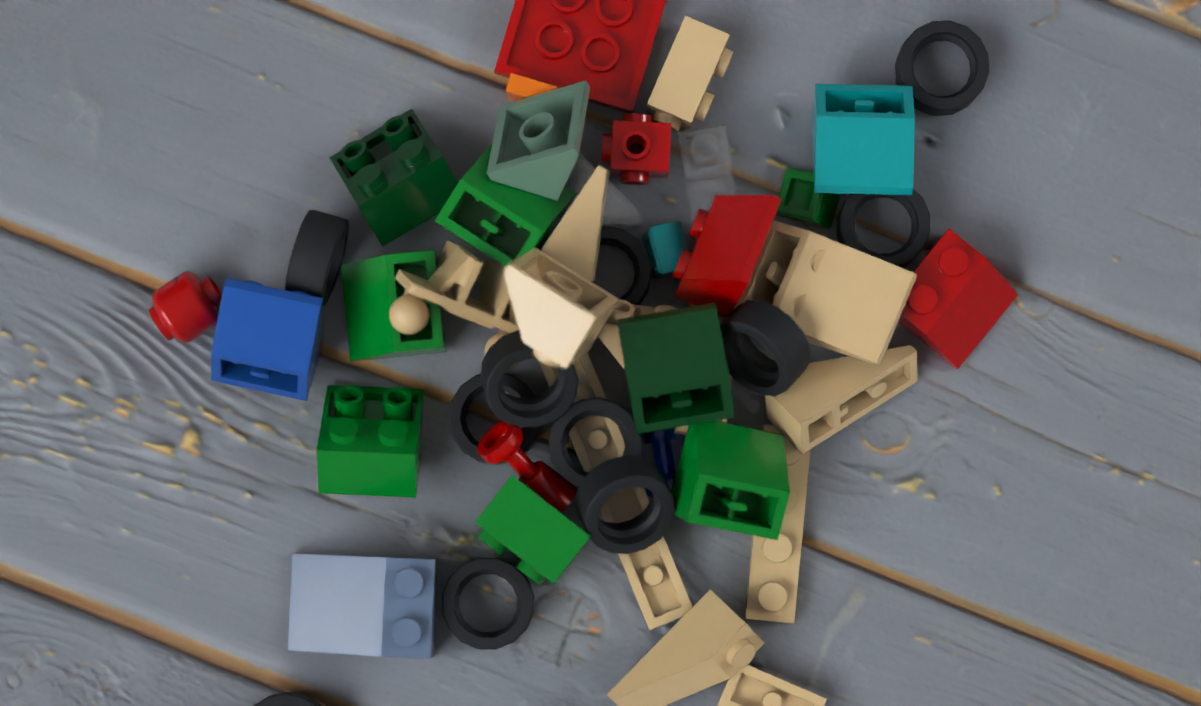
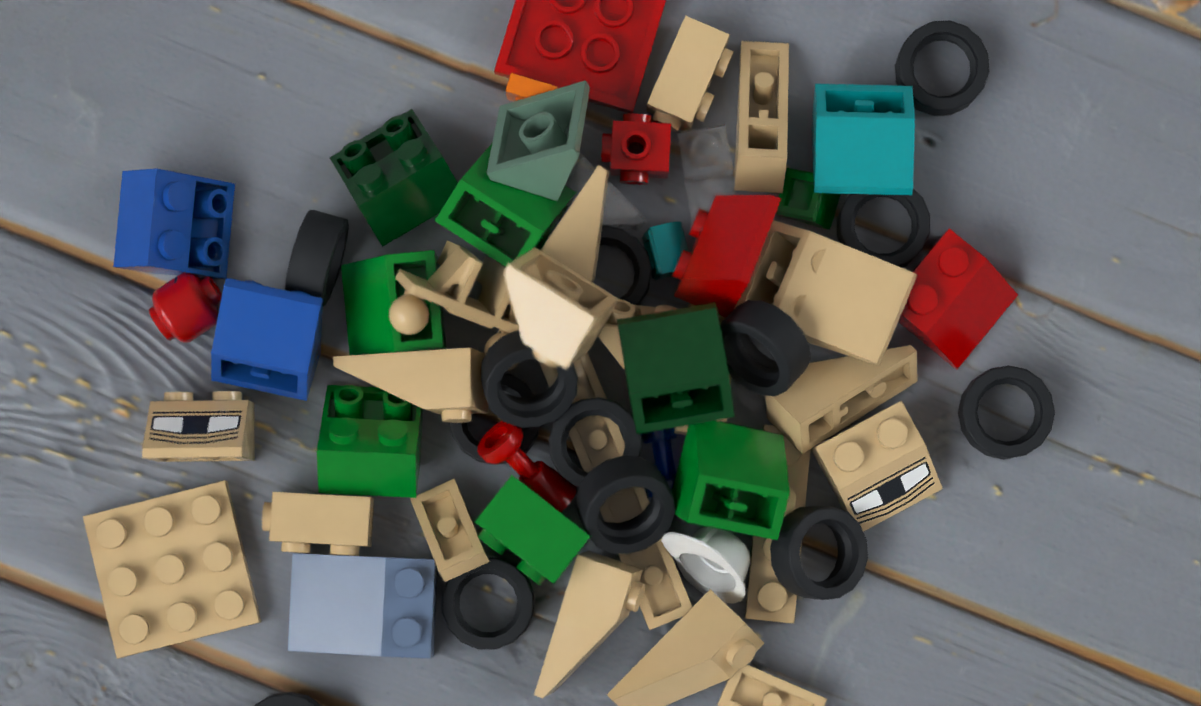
(171, 569): none -> tan plate
(174, 223): none -> blue slope
(200, 429): none -> tan slope
(319, 519): none -> tan brick
(431, 379): none -> tan slope
(449, 530): none -> tan plate
(594, 605): none -> tan slope
(711, 561): none -> white piece
(762, 117): none -> tan slope
(849, 563): none -> black tyre
(878, 466): none -> tan slope
(1042, 404): none -> black tyre

